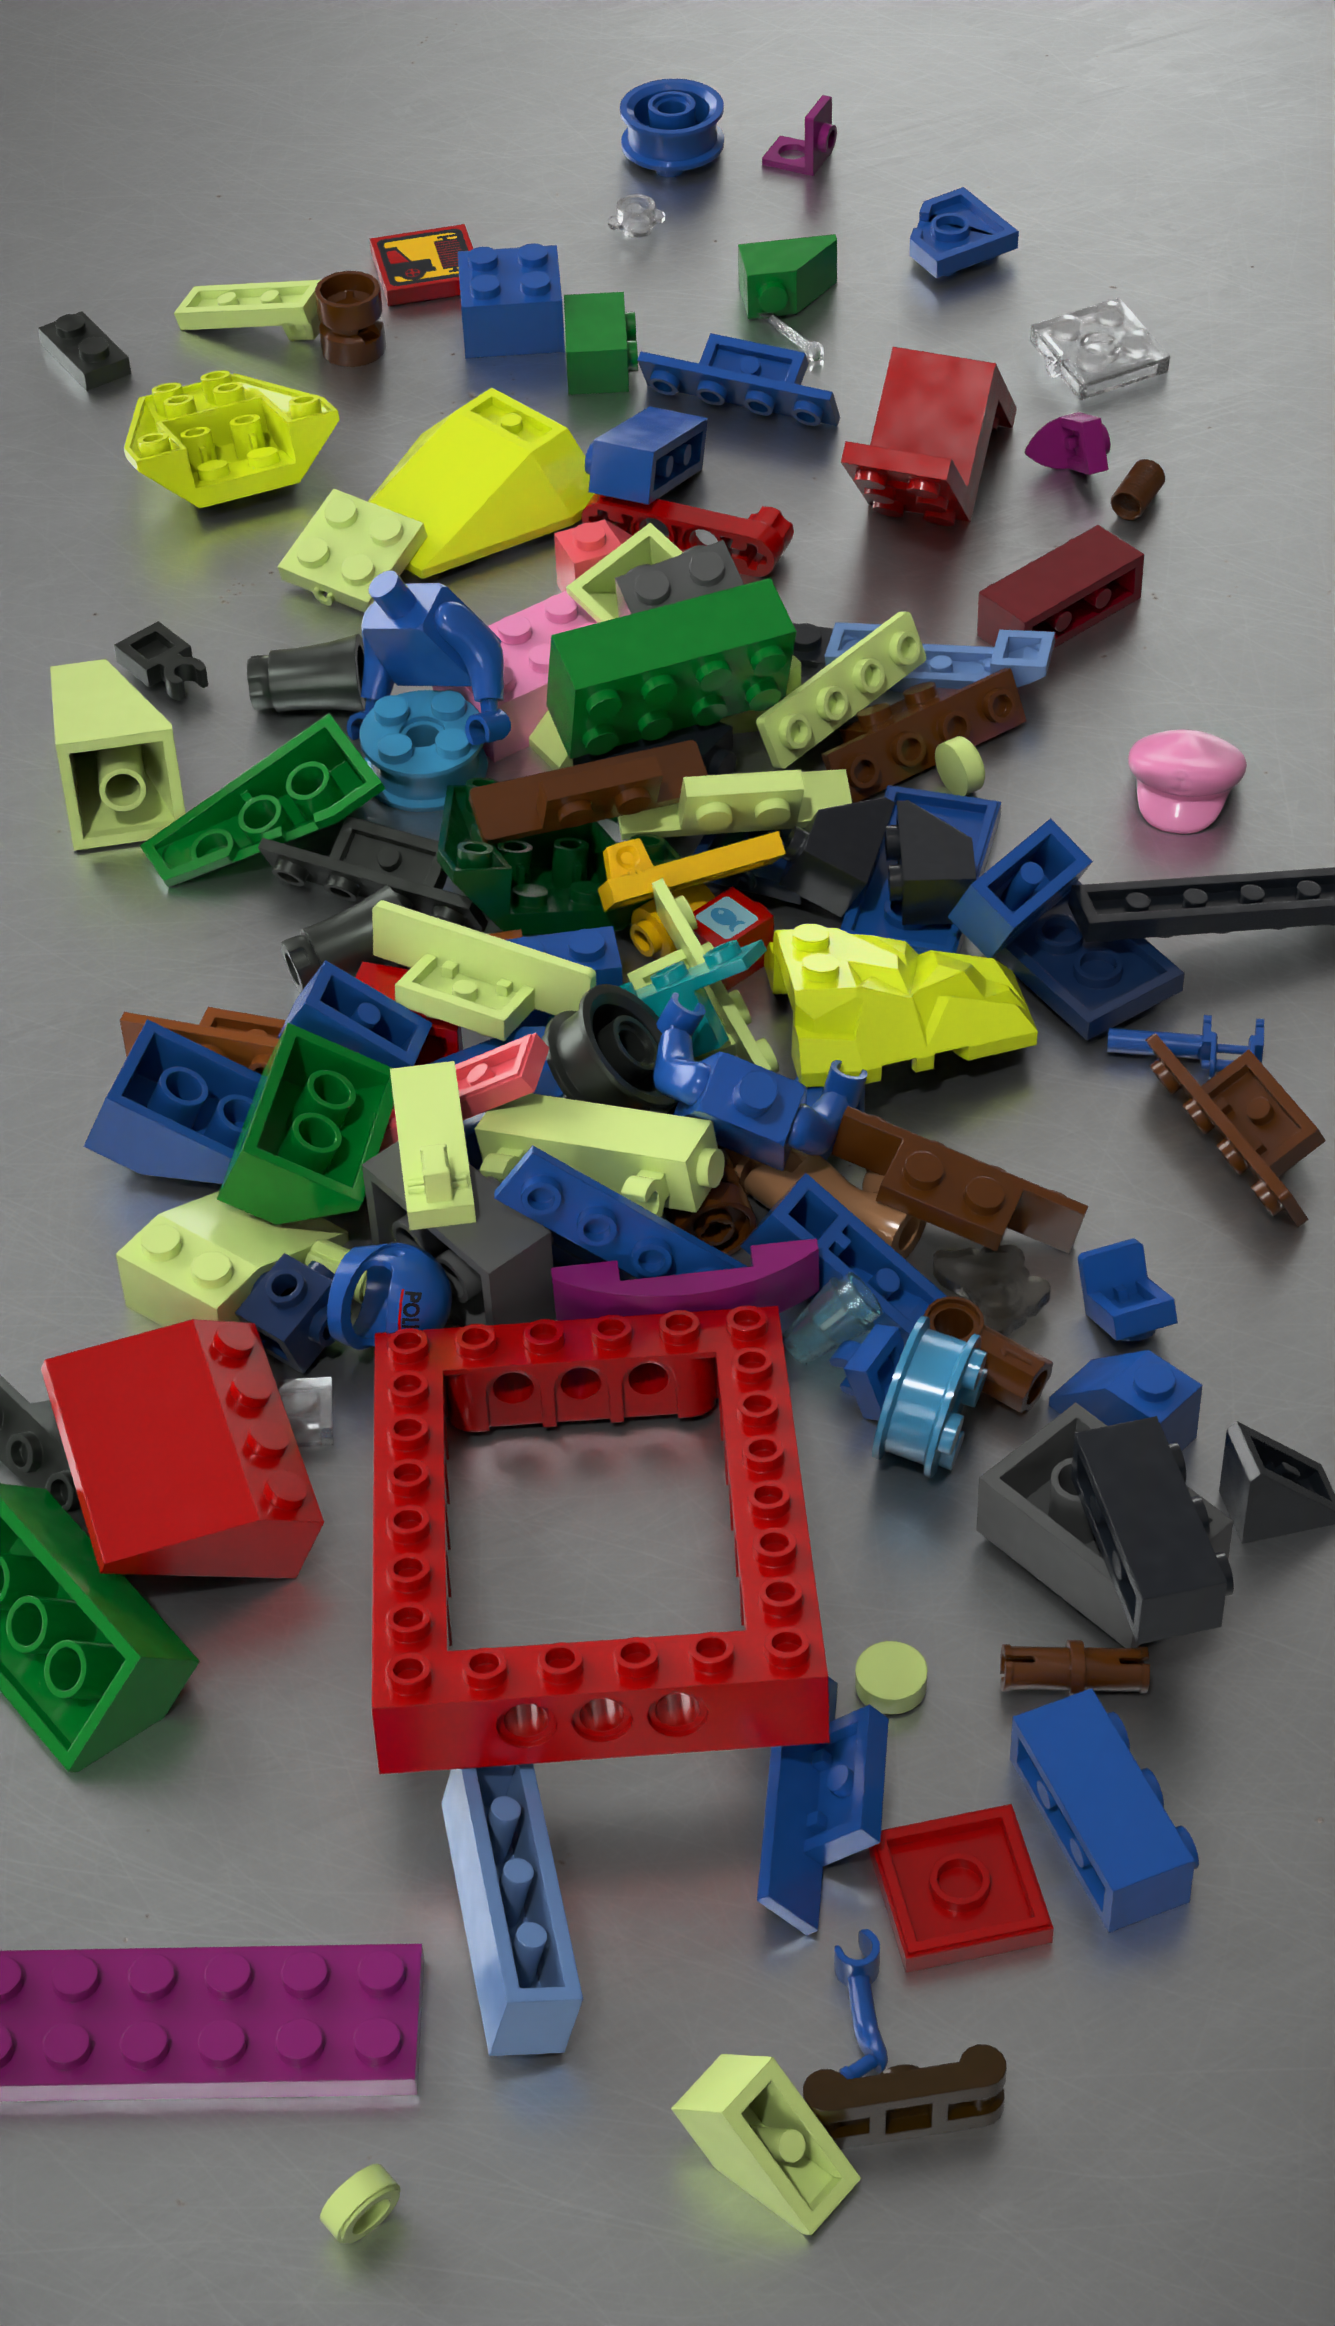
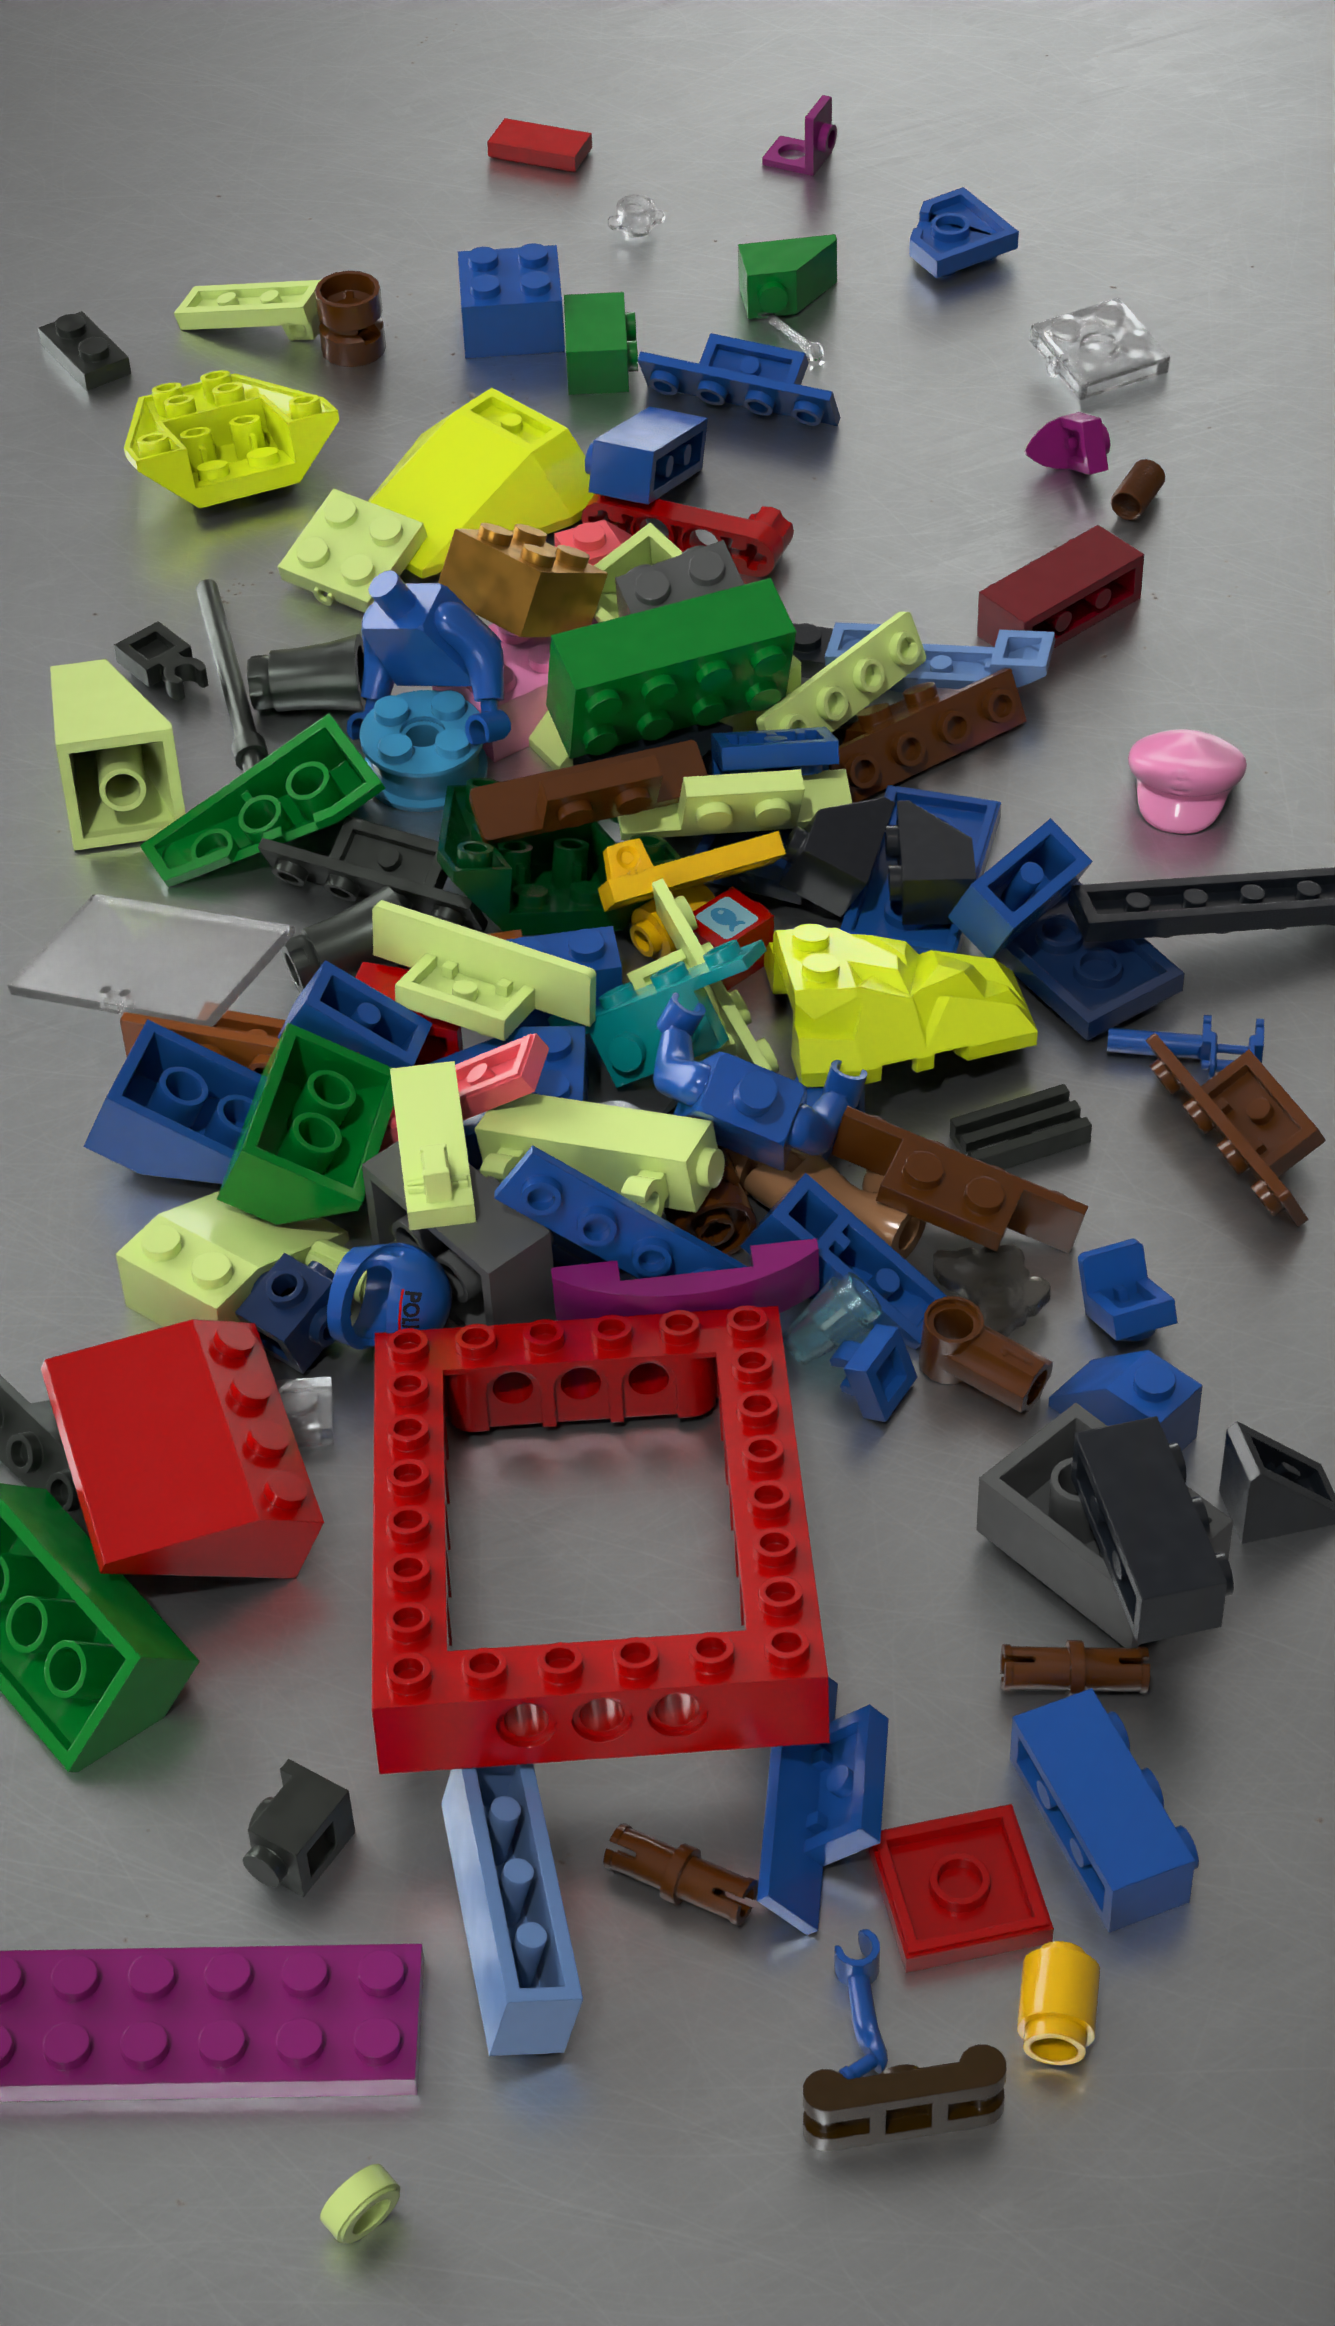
(151, 960): none -> clear container
(248, 745): none -> pearl dark grey bar
(298, 1830): none -> pearl dark grey brick
(420, 263): tile -> none
(522, 580): none -> pearl gold brick
(539, 145): none -> red tile
(606, 1050): pearl dark grey wheel -> none
(672, 125): blue wheel -> none
(680, 1874): none -> reddish brown pin
(766, 2139): yellowish green slope -> none
(774, 750): none -> blue bracket
(891, 1677): yellowish green tile -> none
(927, 1397): dark azure wheel -> none
(930, 436): red bracket -> none
(960, 766): yellowish green tile -> none
(1016, 1122): none -> pearl dark grey tile
(1058, 2003): none -> yellow brick

